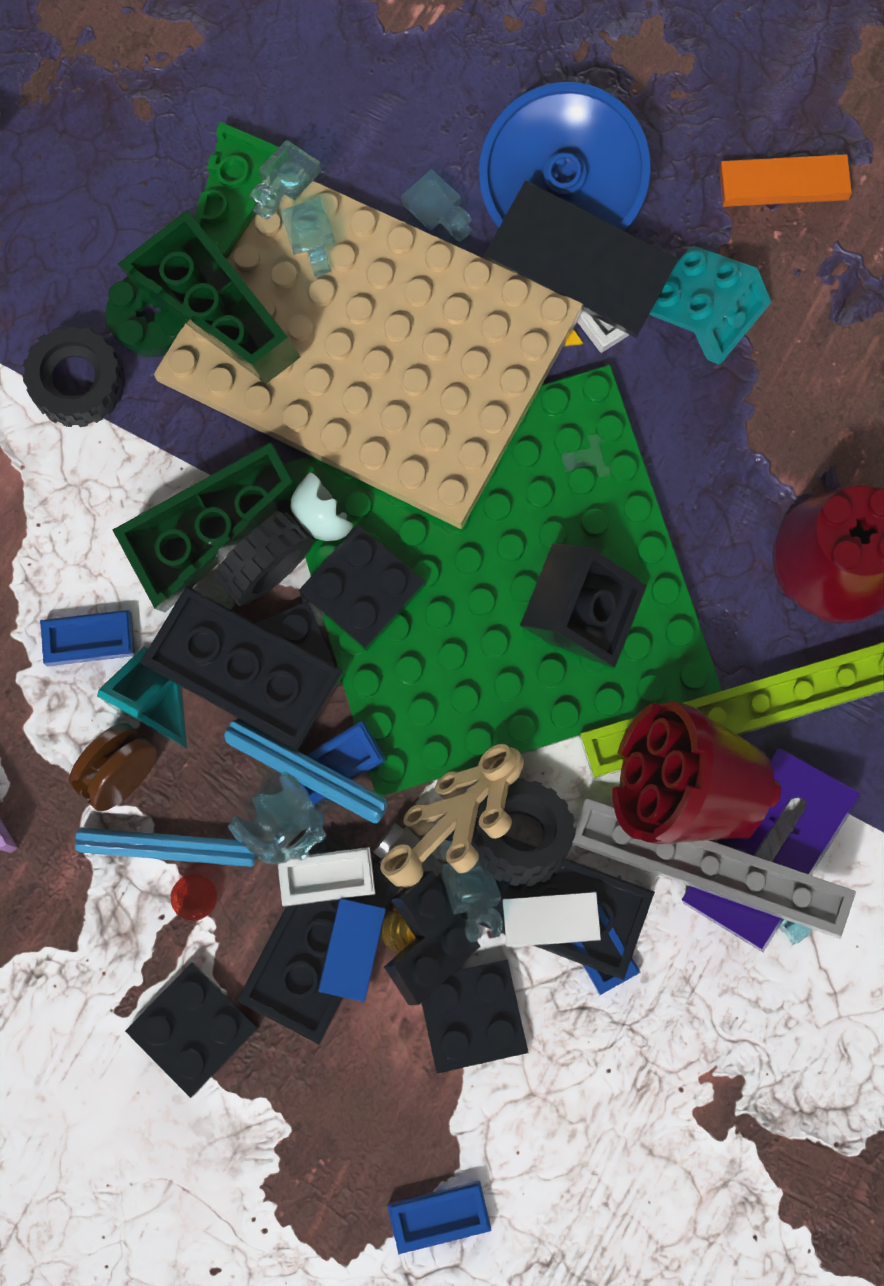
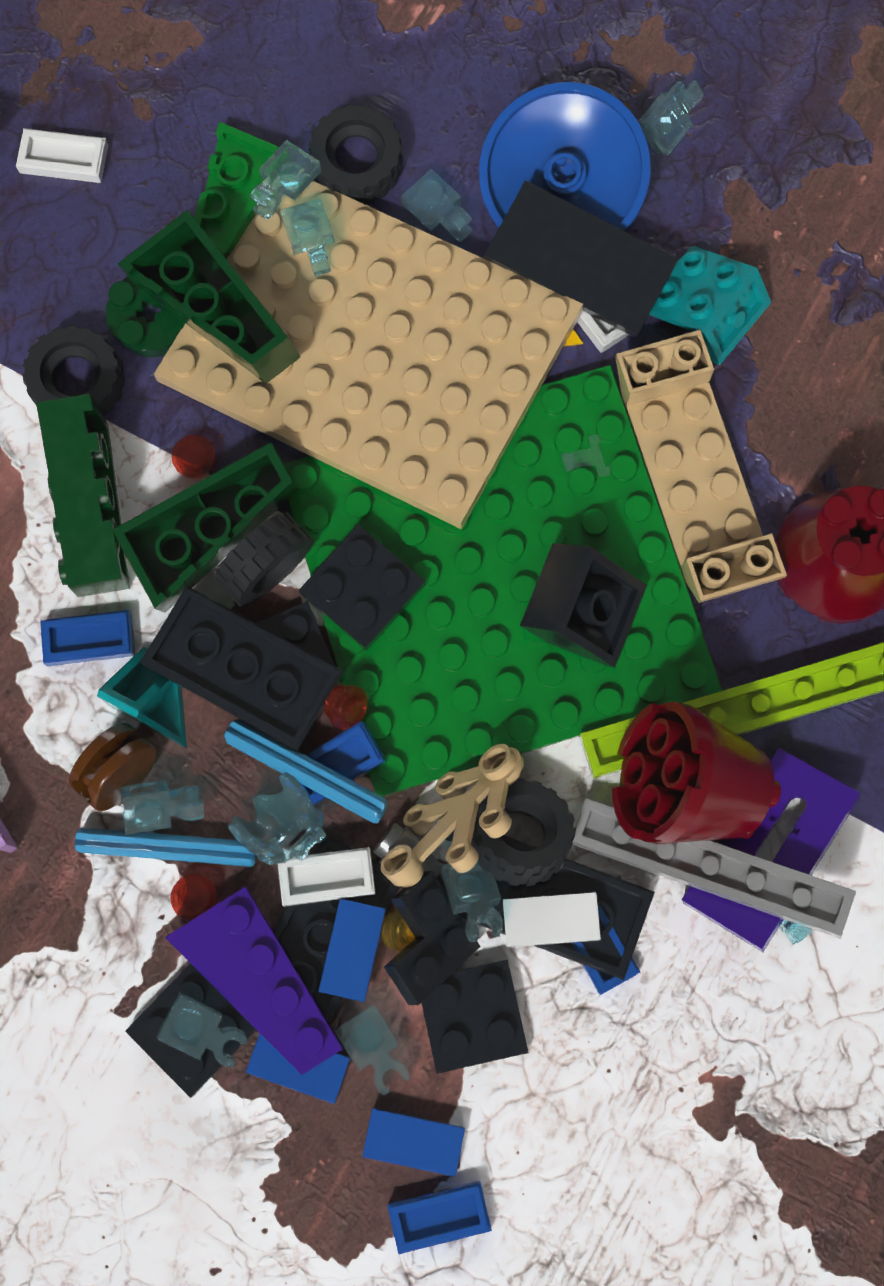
(62, 155): none -> white tile
(83, 495): none -> dark green wedge
(152, 804): none -> clear light blue plate
(193, 456): none -> clear red plate
(194, 1027): none -> clear light blue plate
(252, 970): none -> dark purple wing
(316, 511): light aqua hair -> none
(320, 1082): none -> blue tile
(346, 706): none -> clear red plate
(364, 123): none -> black tyre
(369, 1042): none -> clear light blue plate
(413, 1142): none -> blue tile
(667, 117): none -> clear light blue plate
(694, 468): none -> tan slope
(785, 180): orange tile -> none

